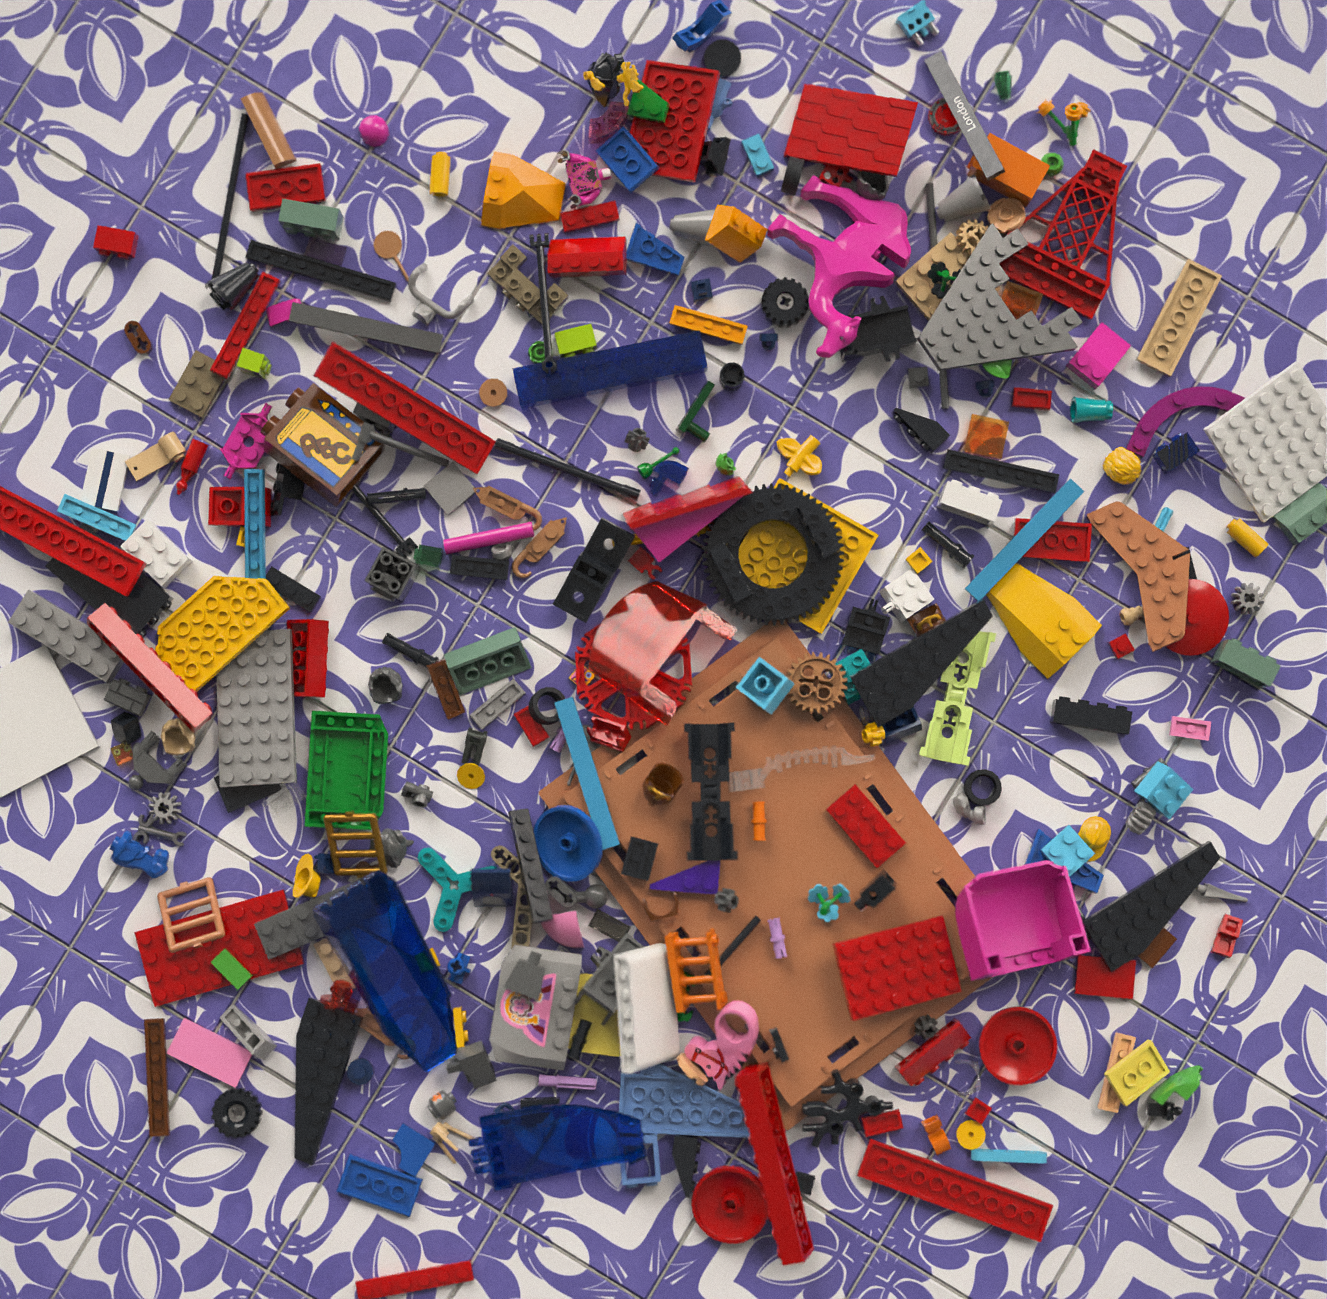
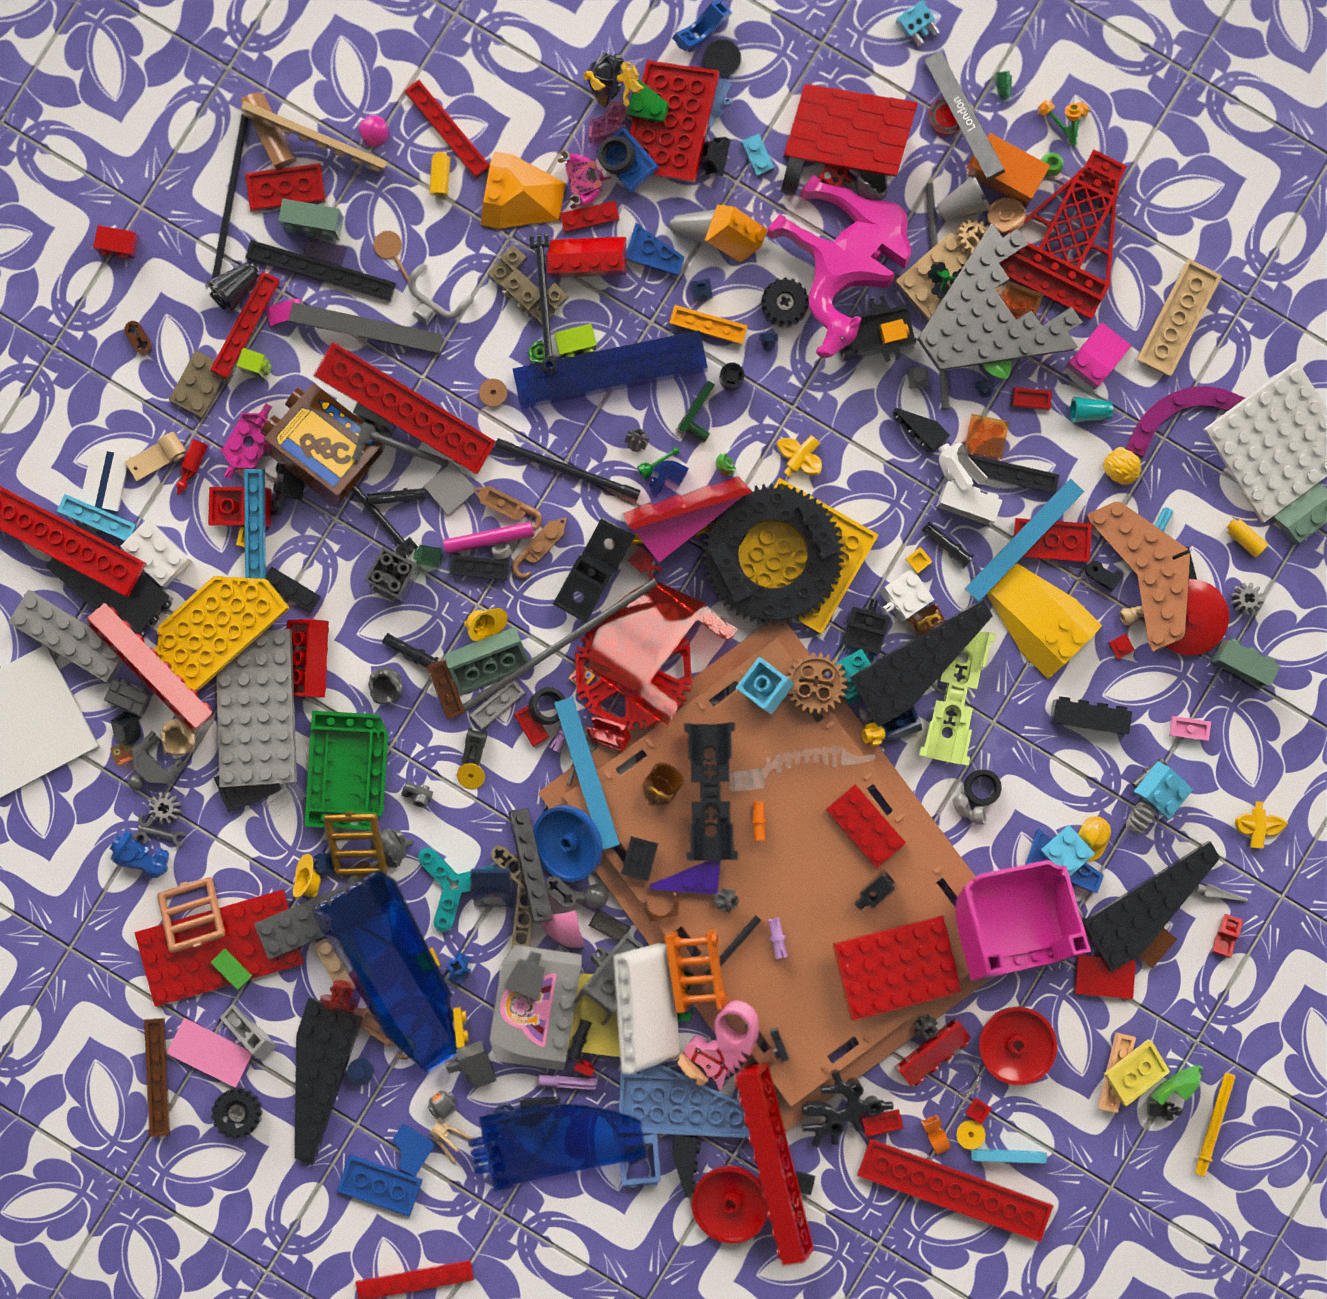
(306, 134): none -> tan plate
(447, 129): none -> red tile
(485, 623): none -> yellow piece
(560, 644): none -> dark grey piece
(584, 1067): none -> red plate
(608, 144): none -> black tyre
(827, 909): medium azure plant -> none
(893, 331): none -> light orange brick
(956, 464): none -> white piece
(1102, 576): none -> black leg
(1175, 453): brick -> none
(1214, 1125): none -> yellow axle
(1259, 825): none -> yellow plant

